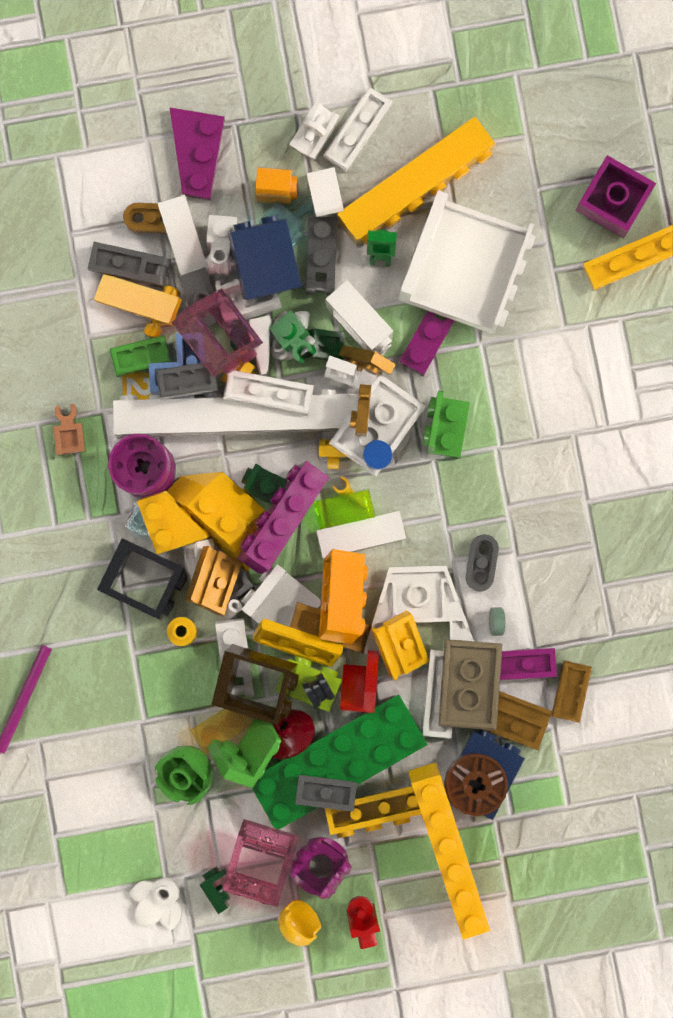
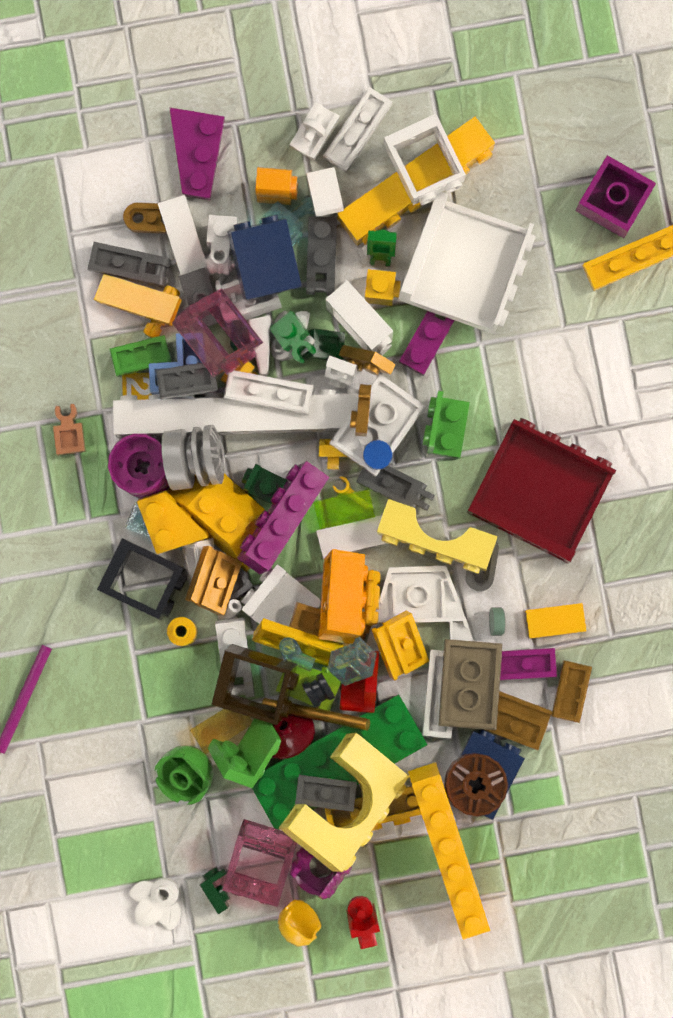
(187, 458): none -> light grey wheel
(291, 652): none -> clear light blue arm
(324, 715): none -> pearl gold bar
(352, 662): none -> clear light blue brick
(372, 600): none -> yellow axle
(380, 784): none -> light yellow arch
(381, 287): none -> yellow brick
(396, 487): none -> dark grey hinge
(415, 133): none -> white window
(471, 548): none -> light yellow arch
(541, 490): none -> dark red panel
(555, 620): none -> yellow tile

